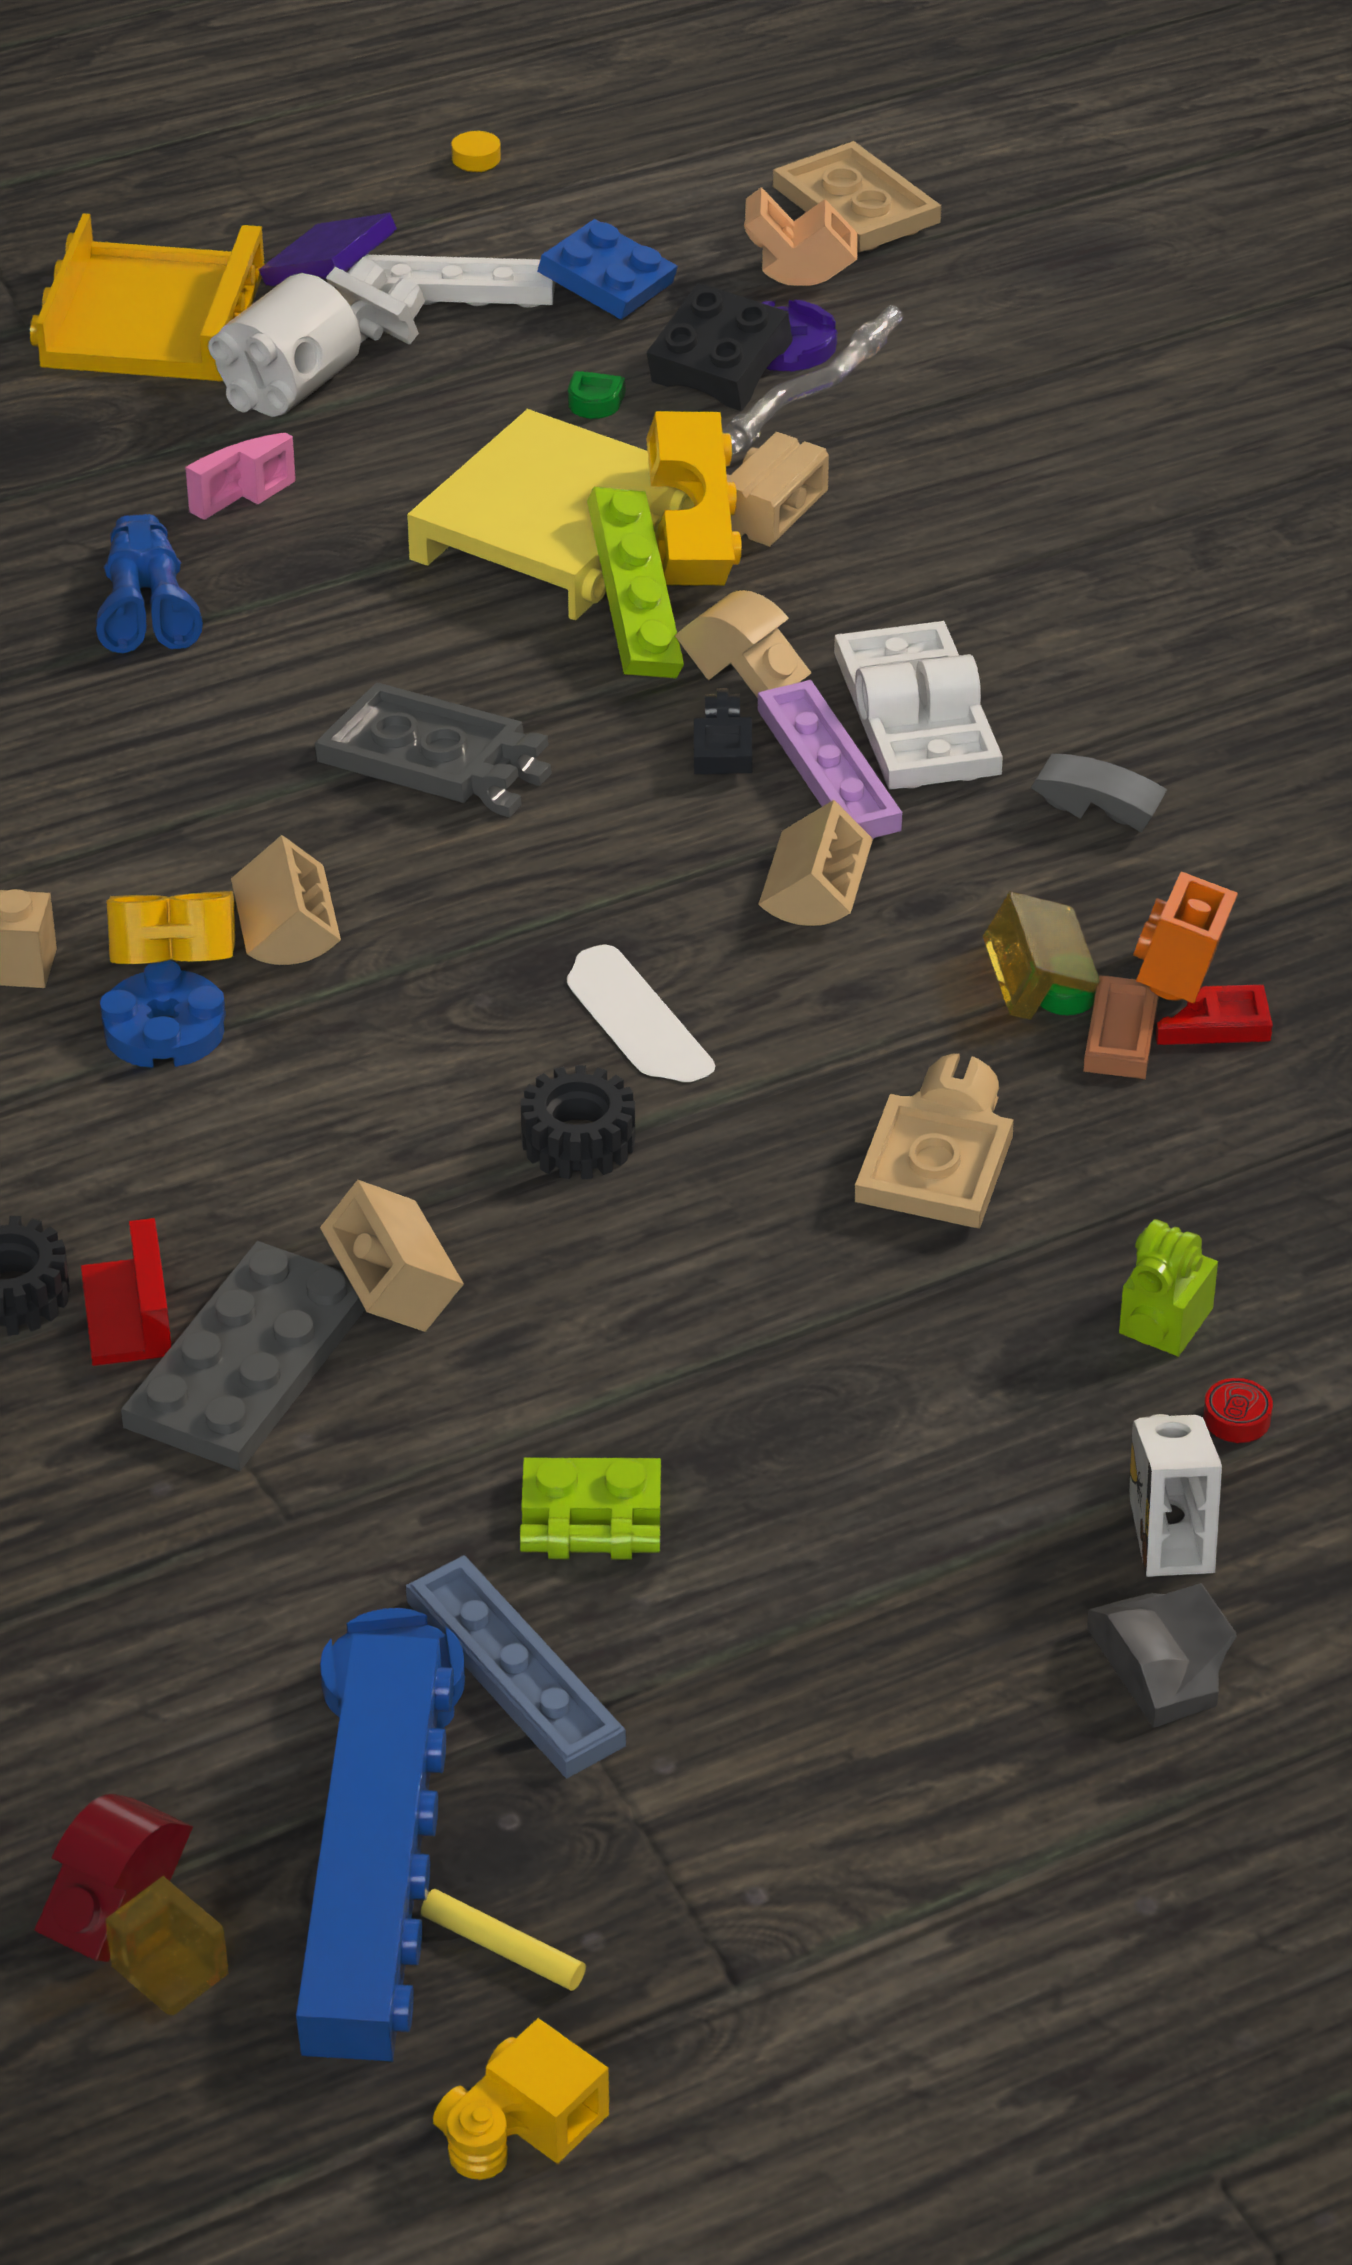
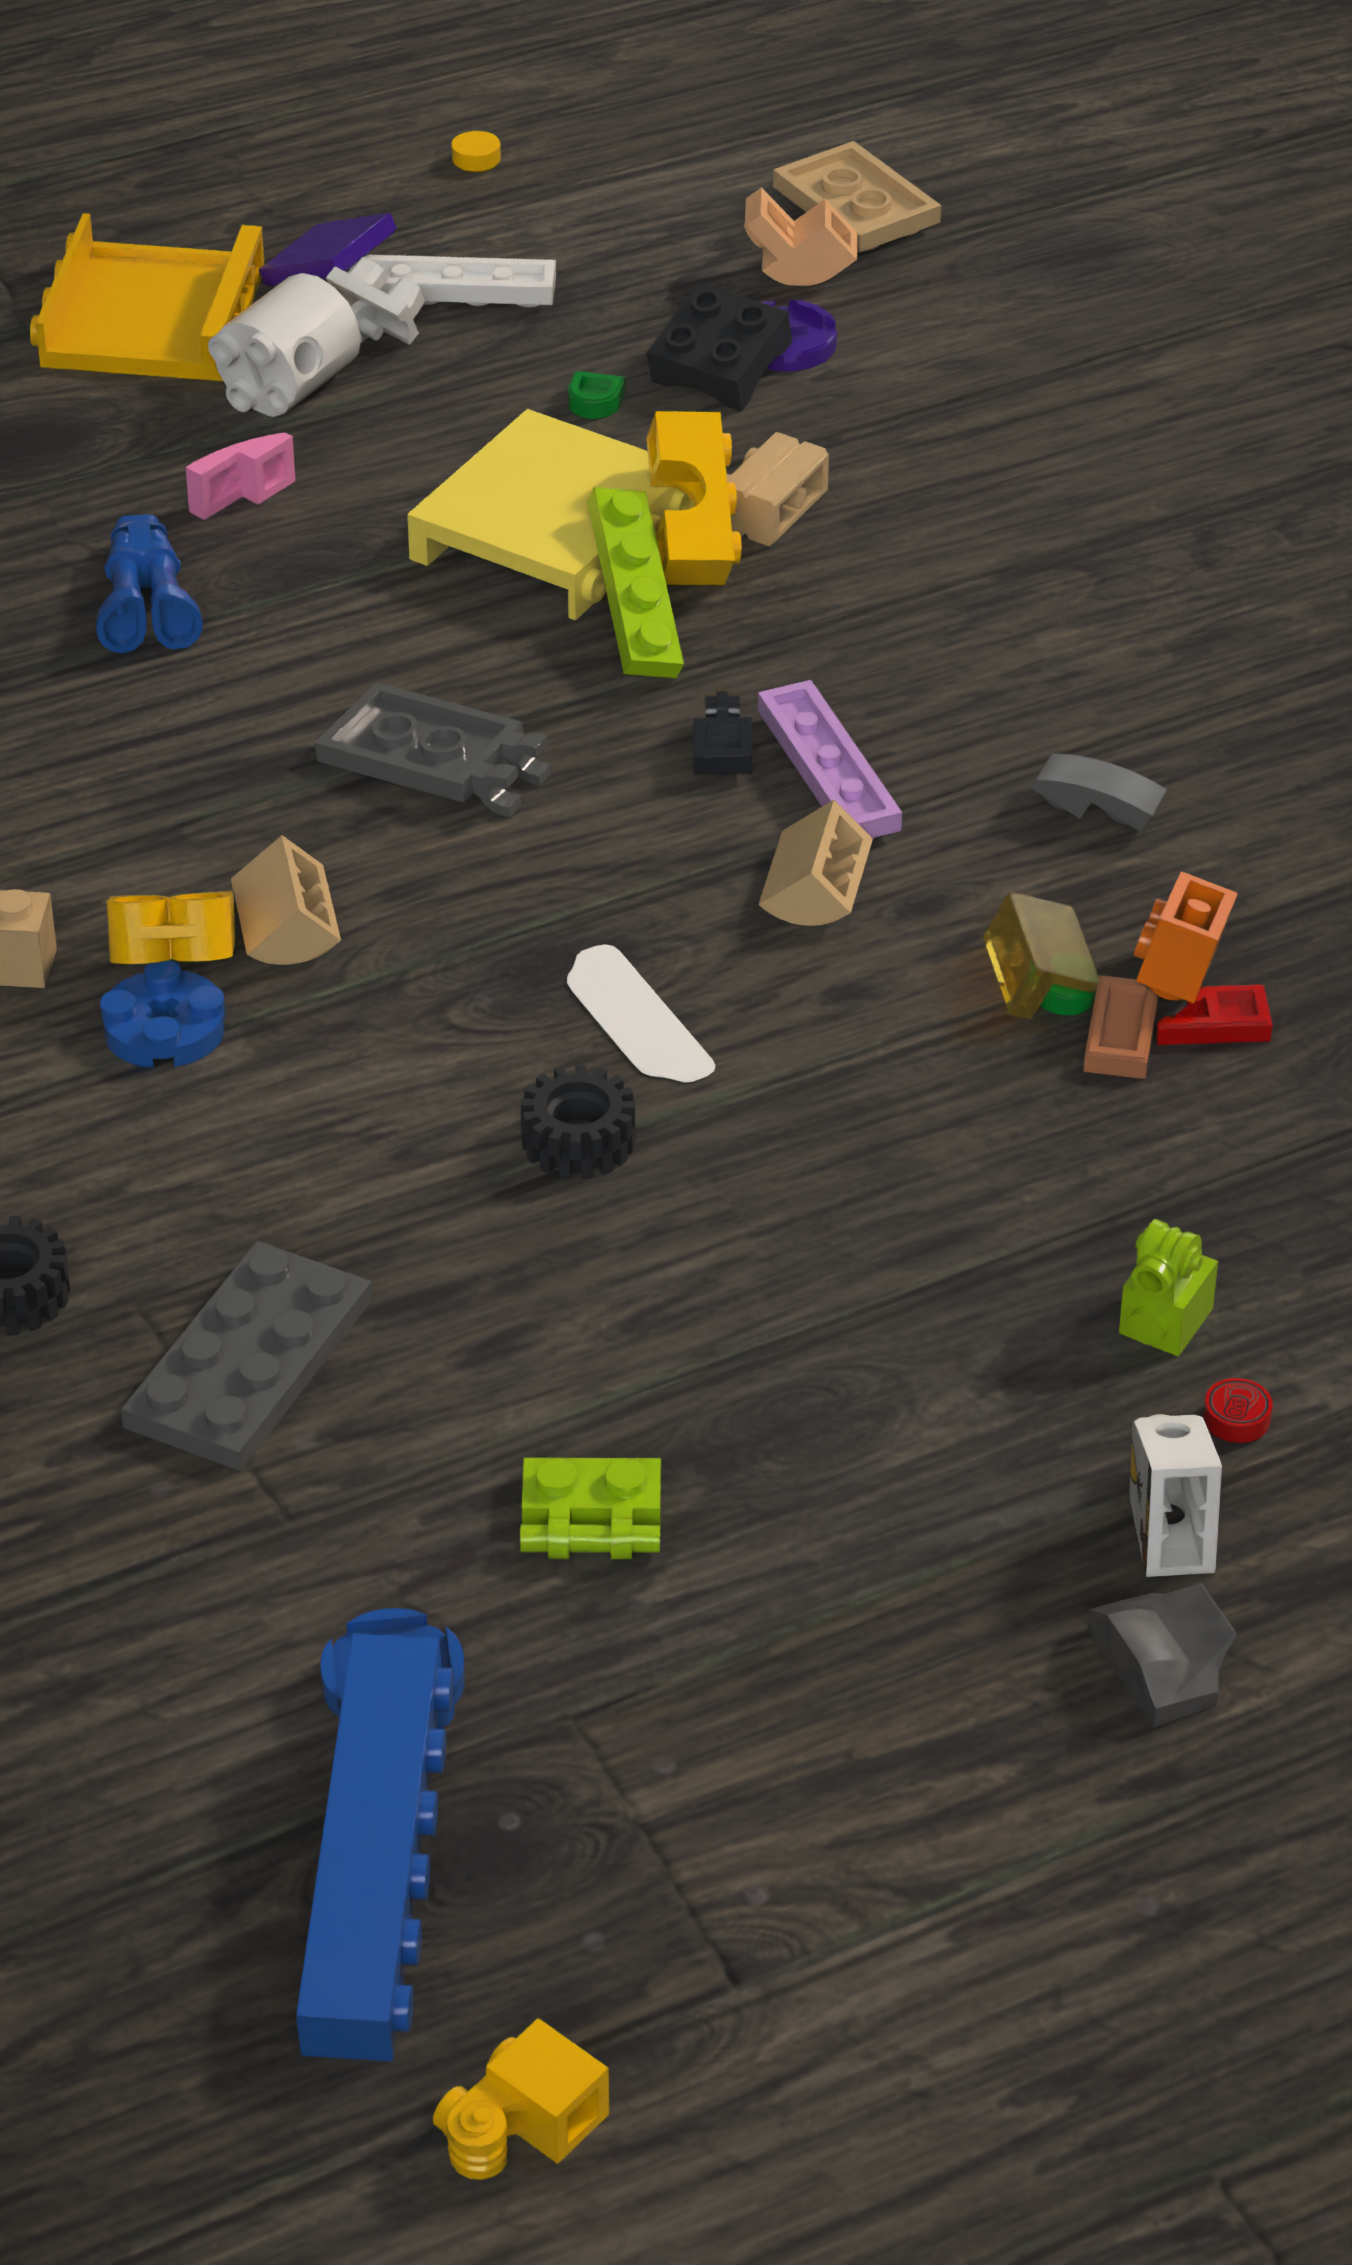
(106, 1860): dark red brick -> none
(128, 1302): red panel -> none
(167, 1946): clear yellow panel -> none
(391, 1256): tan brick -> none
(503, 1939): light yellow piece -> none
(518, 1667): sand blue tile -> none
(607, 268): blue plate -> none
(745, 634): tan brick -> none
(863, 344): clear bar -> none
(919, 704): white plate -> none
(939, 1147): tan plate -> none

